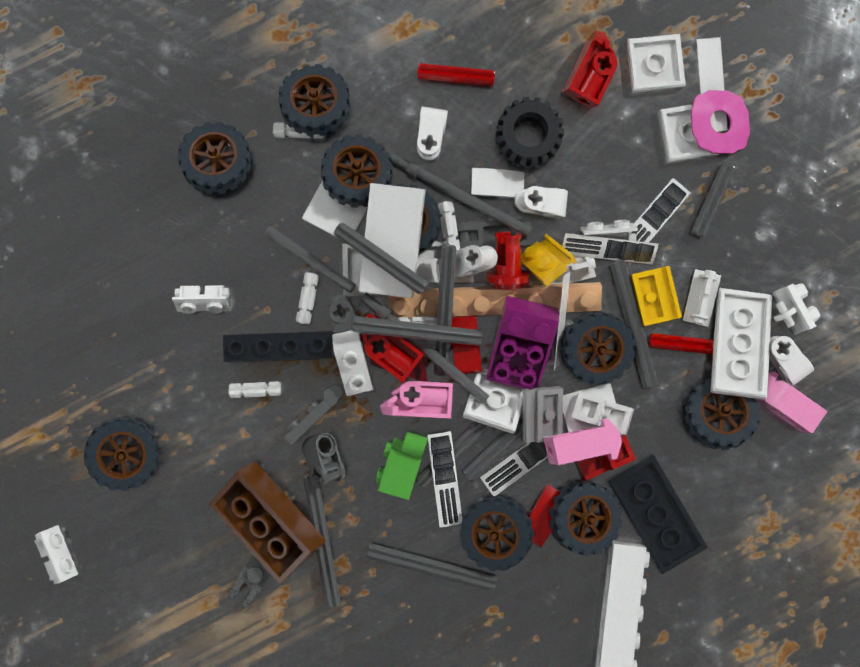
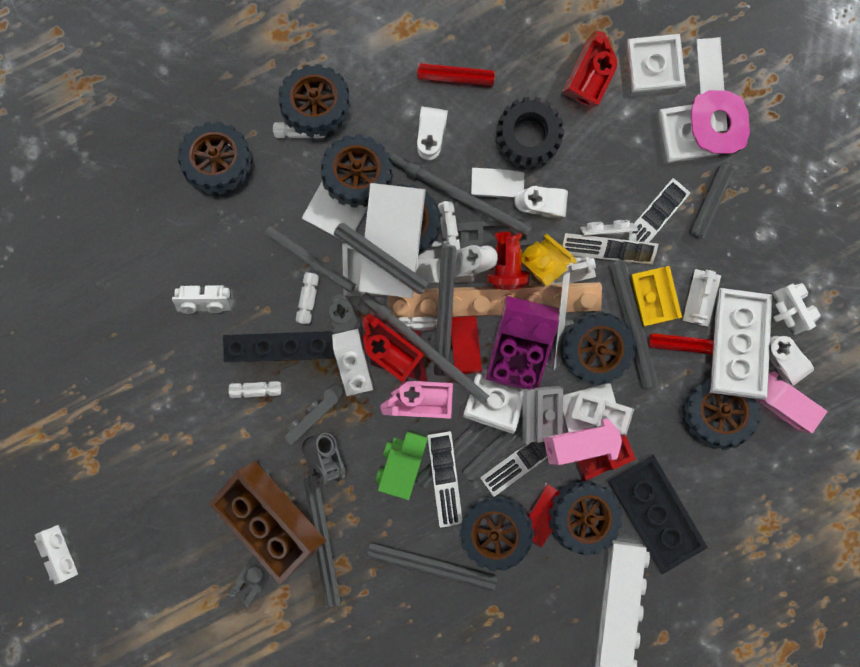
(124, 479): black wheel -> none
(415, 330): dark grey axle -> none

